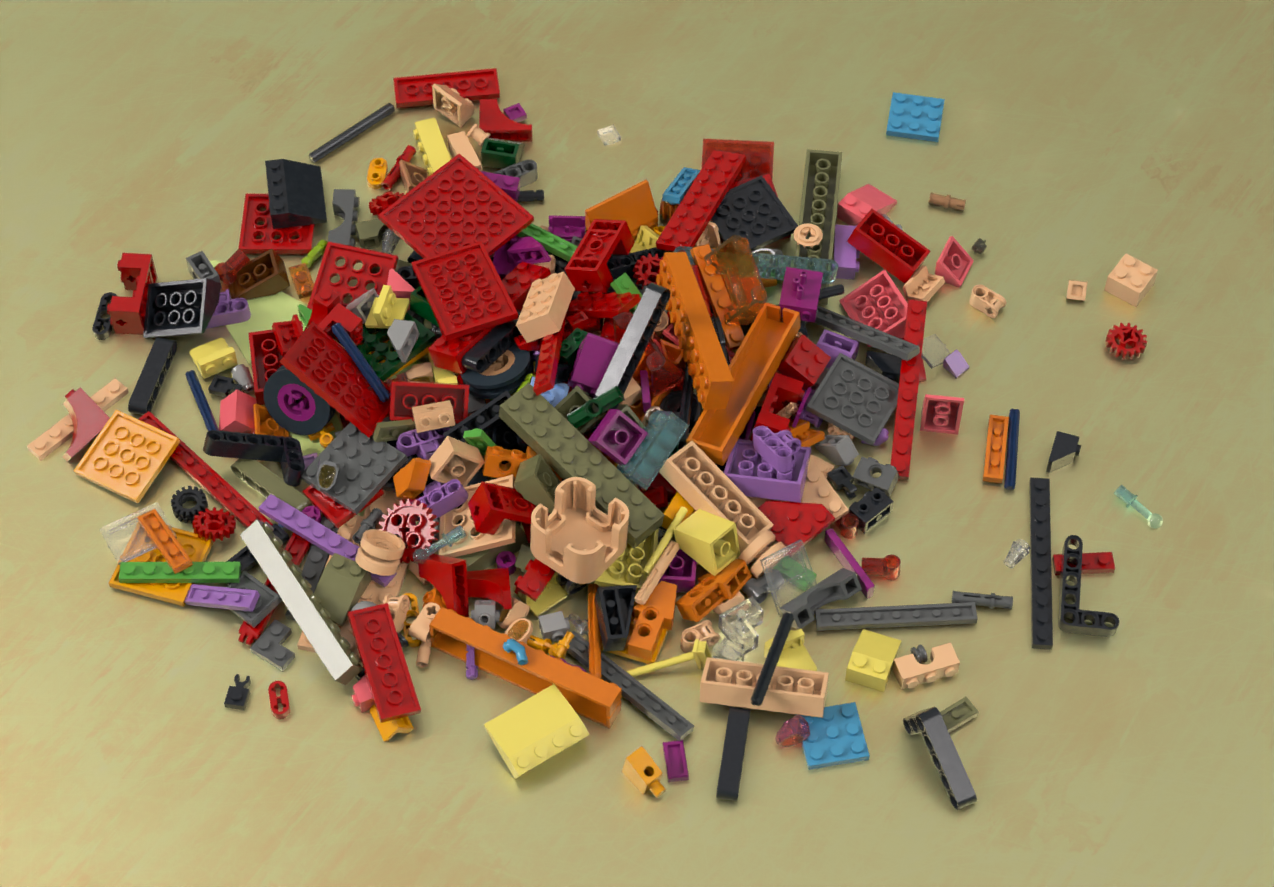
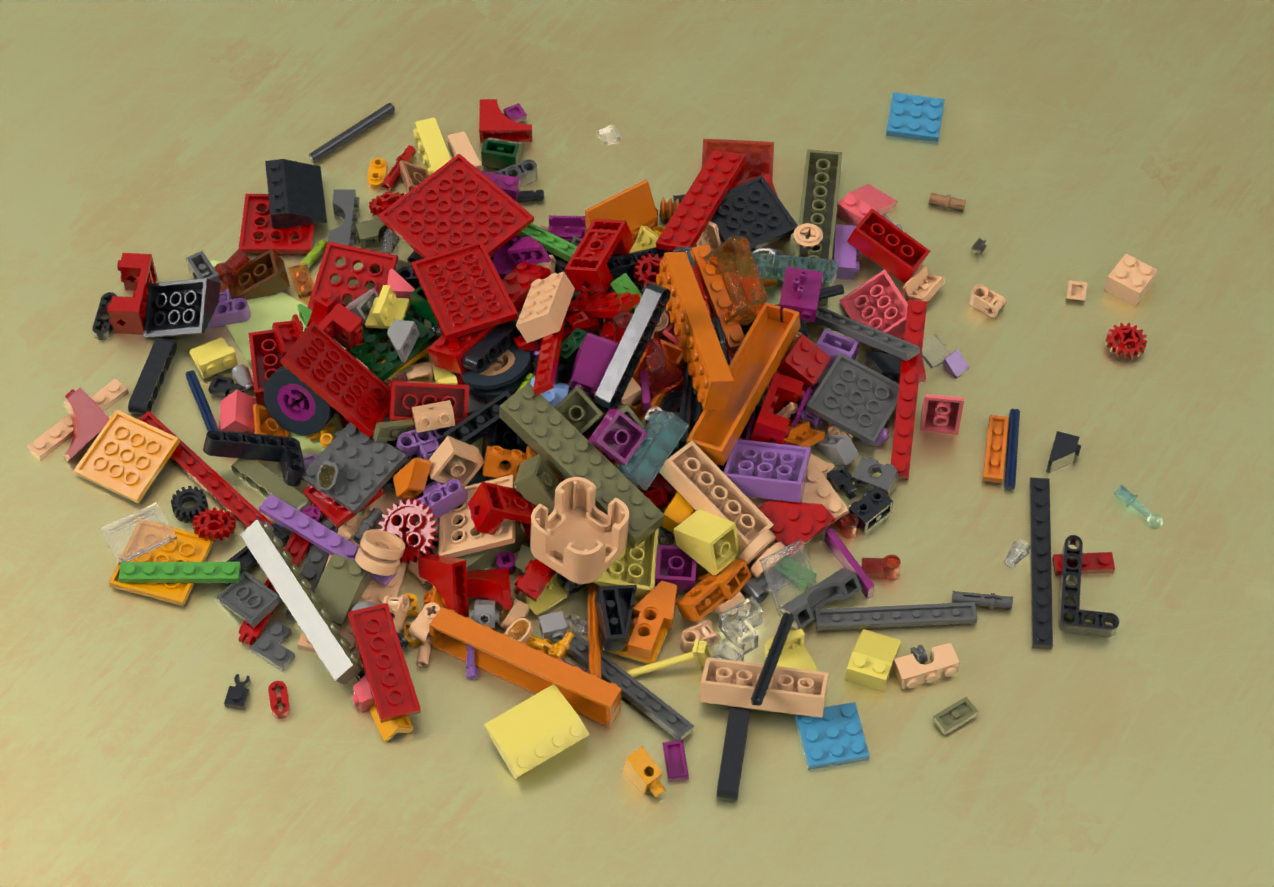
(165, 541): orange tile -> none
(222, 597): medium lavender plate -> none
(361, 362): dark blue axle -> none
(420, 555): clear light blue pin -> none
(451, 104): light nougat slope -> none
(470, 84): red plate -> none
(478, 134): light nougat bush -> none
(478, 439): bright green plate -> none
(513, 645): dark azure arm -> none
(605, 402): dark green piece -> none
(657, 572): light nougat axle -> none
(664, 541): light yellow bar -> none
(680, 186): dark azure plate -> none
(776, 448): medium lavender piece -> none
(793, 732): clear pink rock -> none
(944, 755): beam -> none
(953, 263): coral slope -> none

